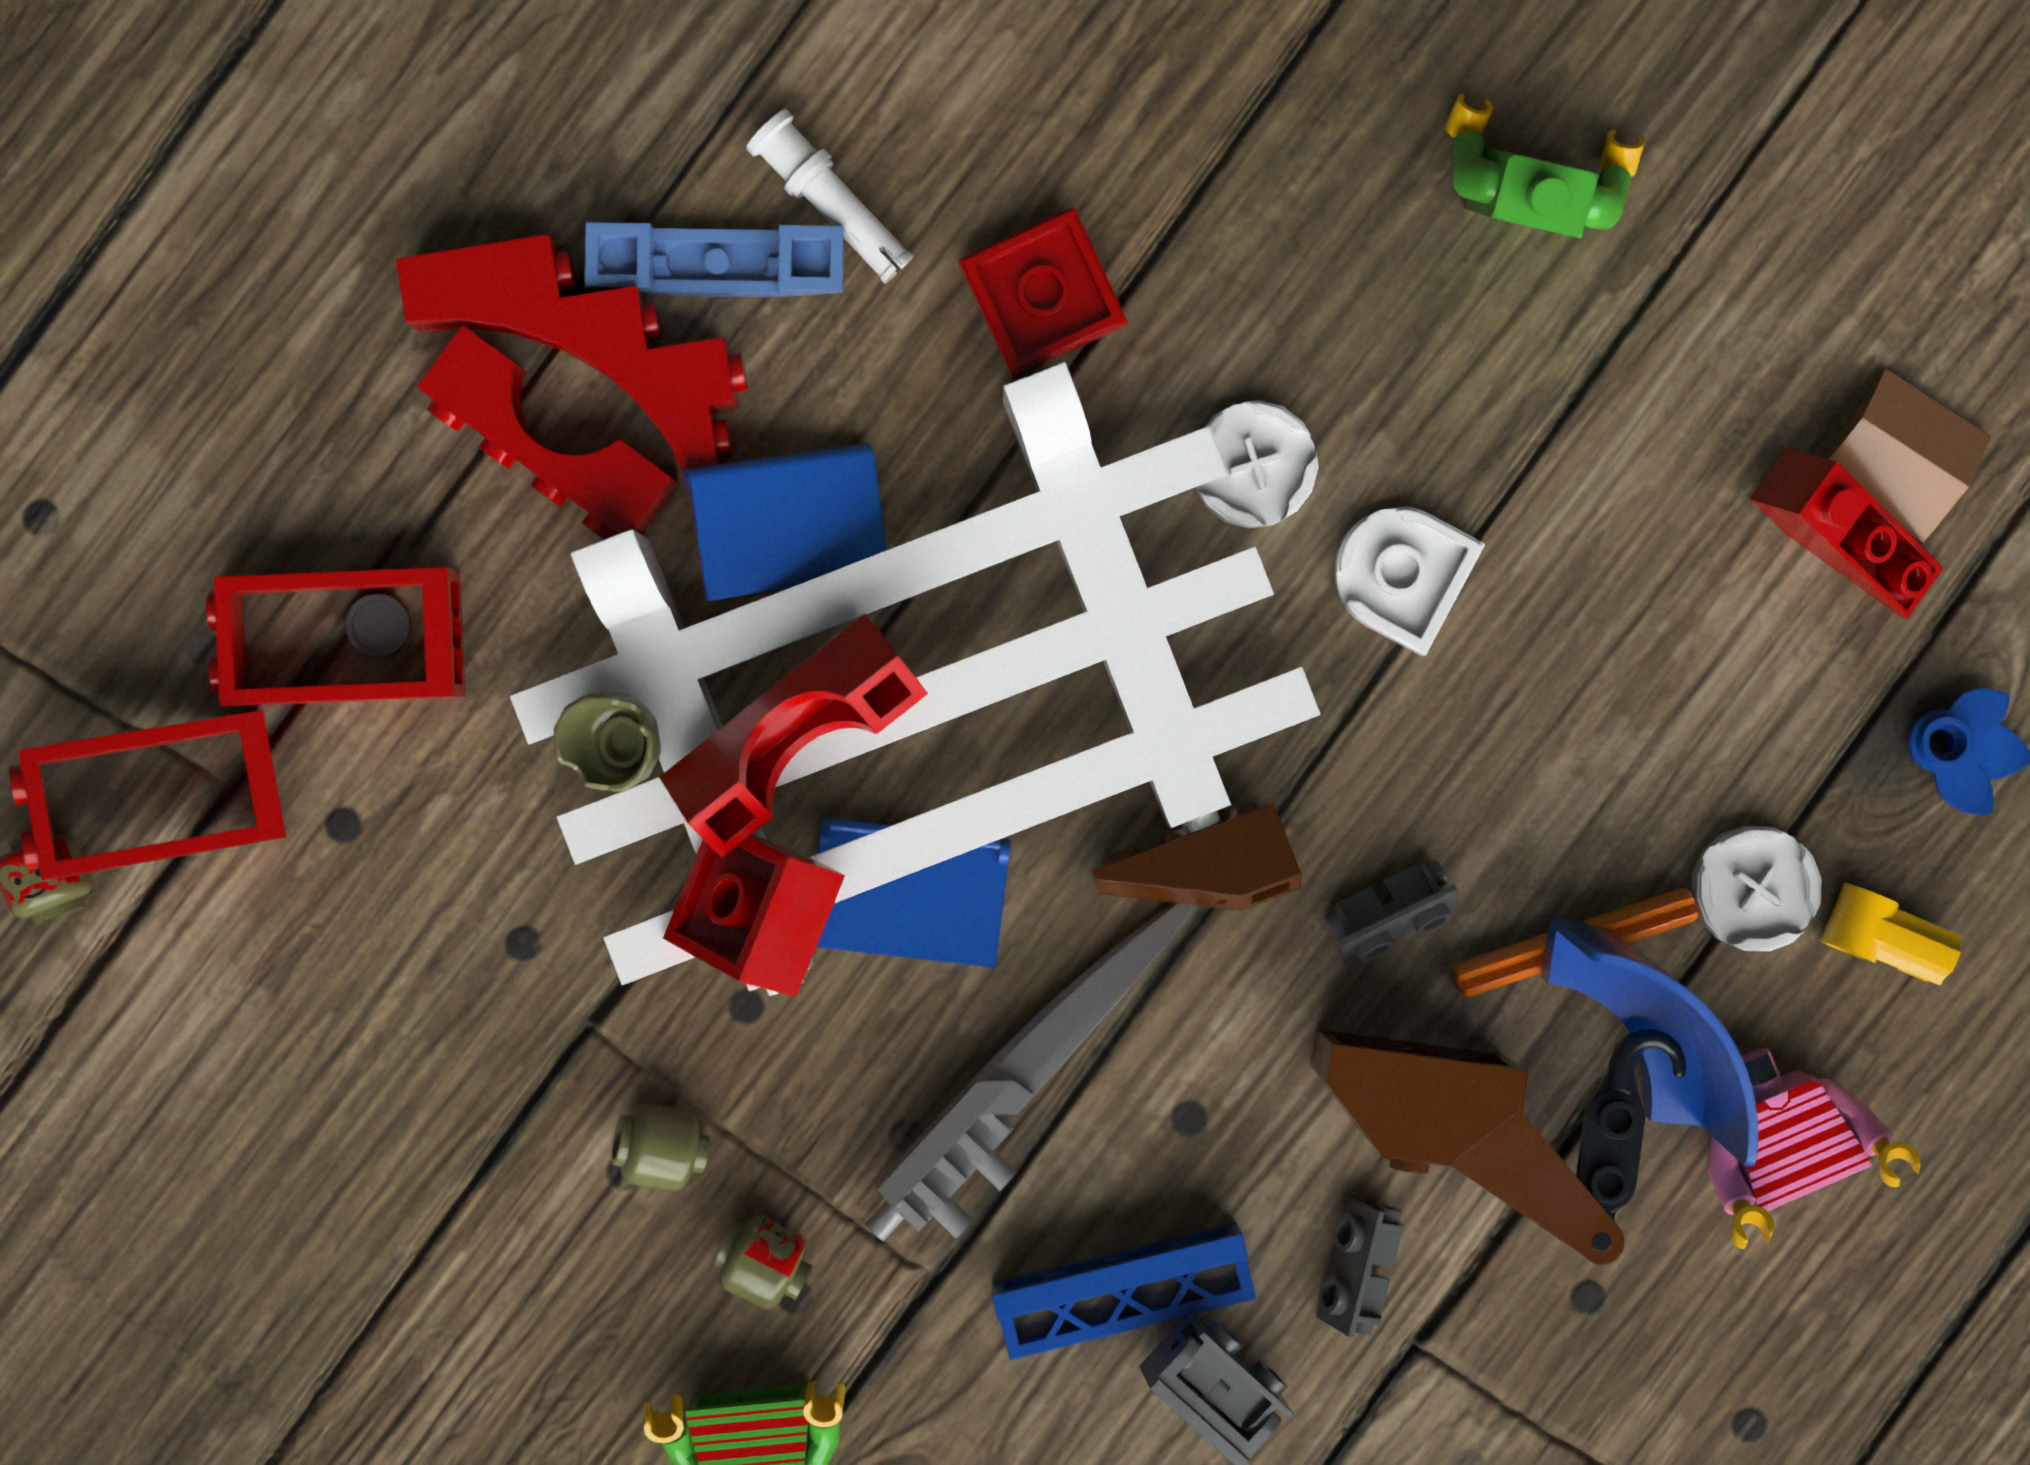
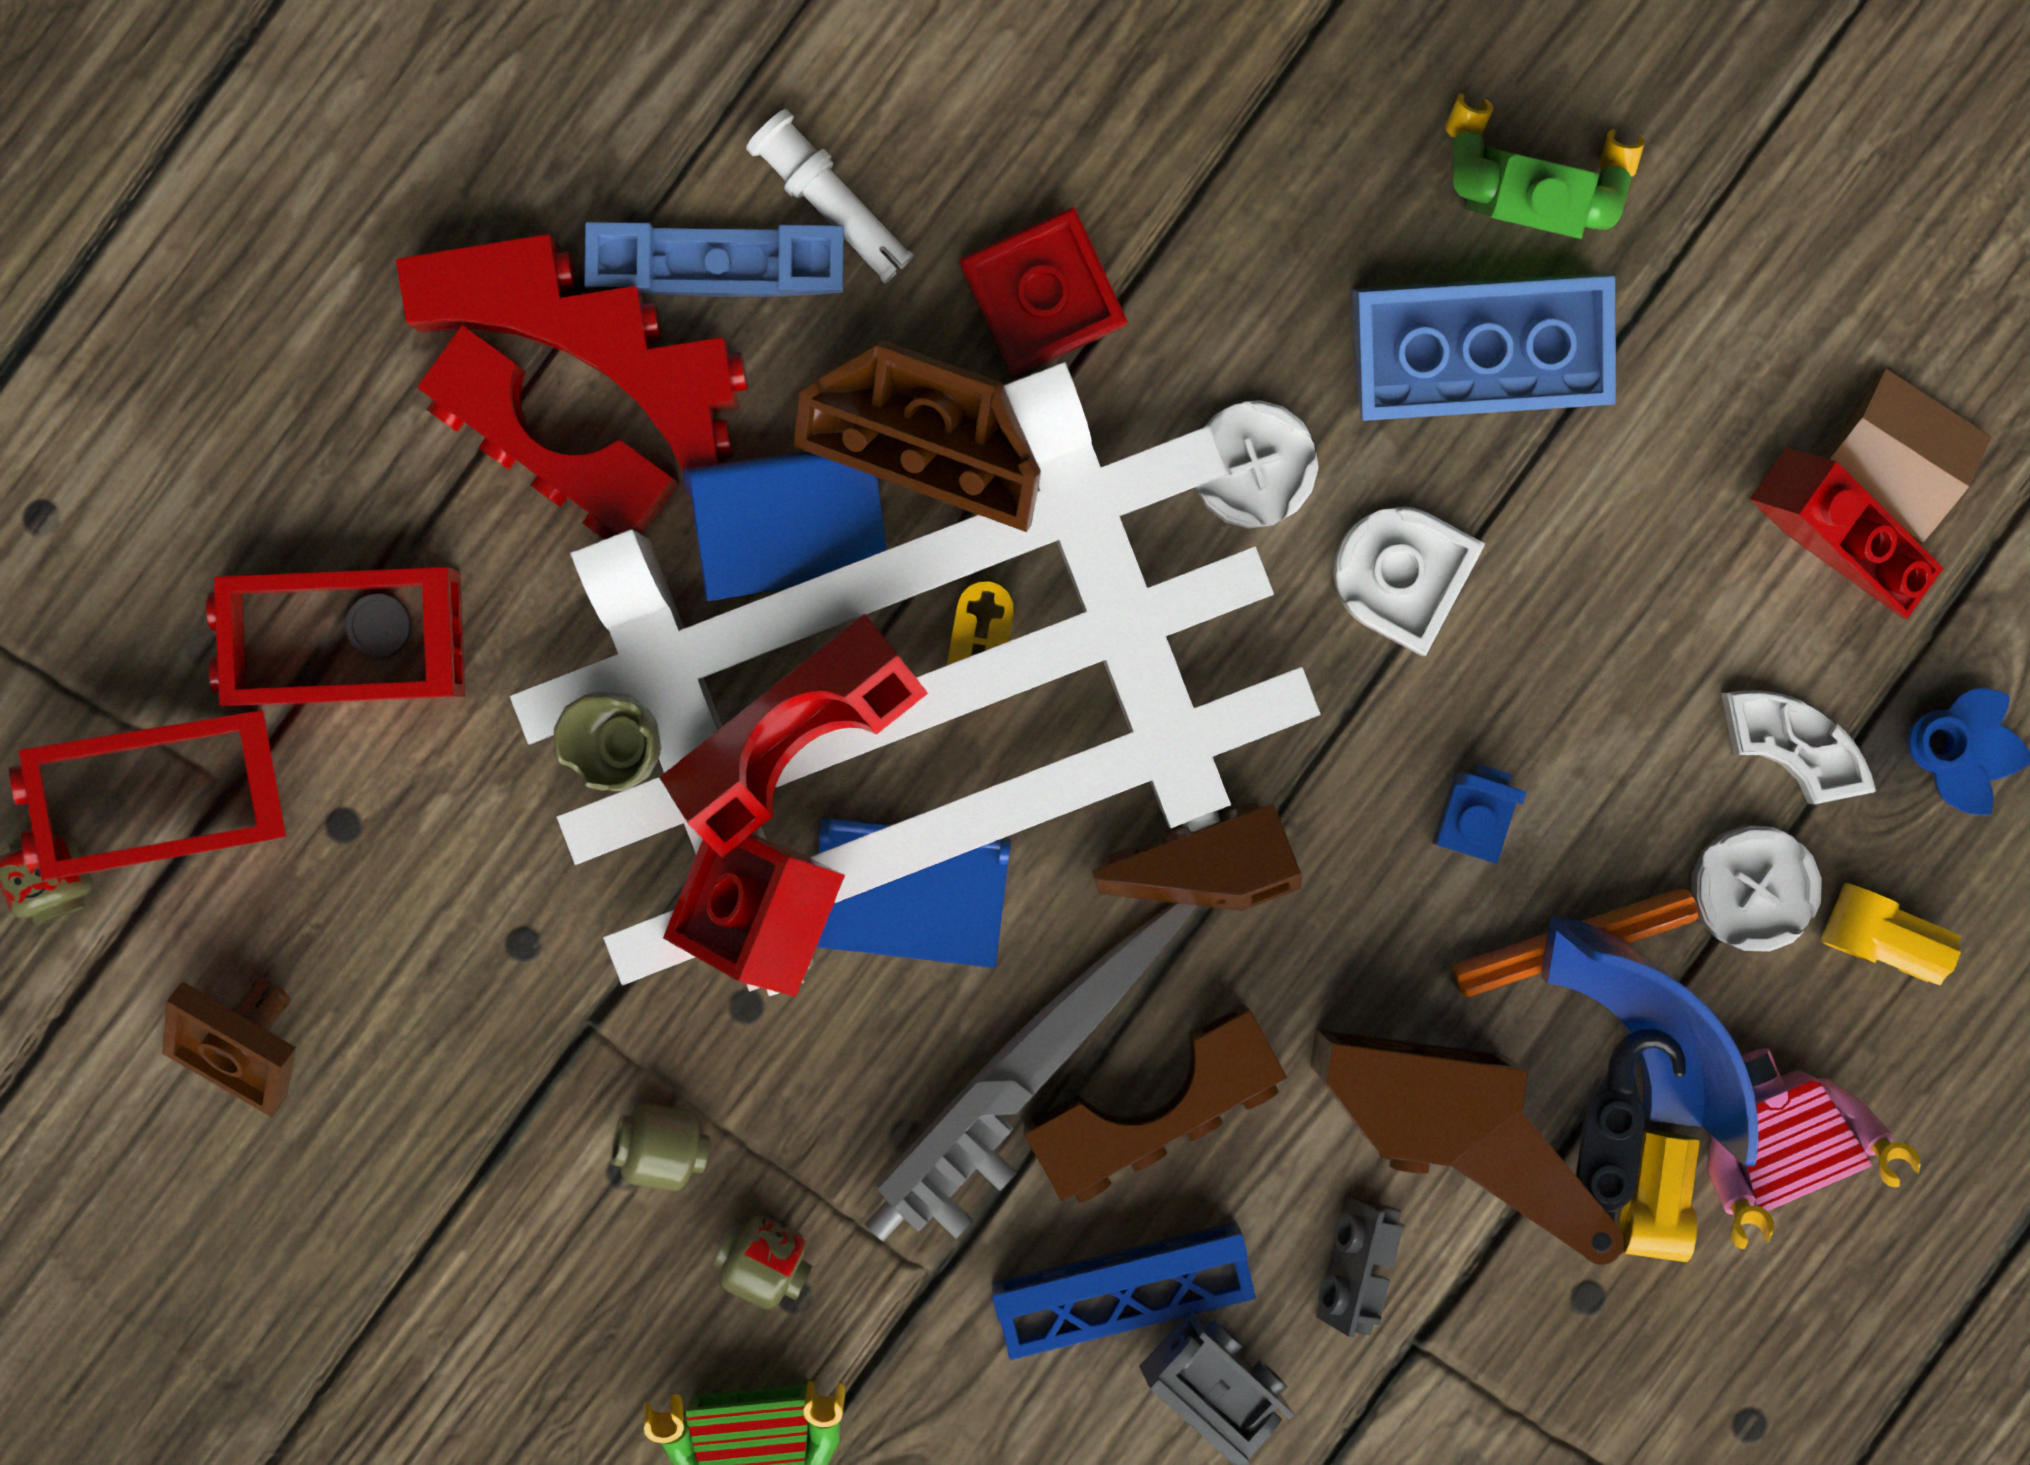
(232, 1045): none -> reddish brown tile
(923, 430): none -> reddish brown wedge
(965, 623): none -> yellow beam
(1086, 1145): none -> reddish brown arch
(1414, 905): dark grey hinge -> none
(1478, 813): none -> blue bracket
(1485, 346): none -> medium blue slope
(1660, 1214): none -> yellow piece
(1800, 740): none -> white tile

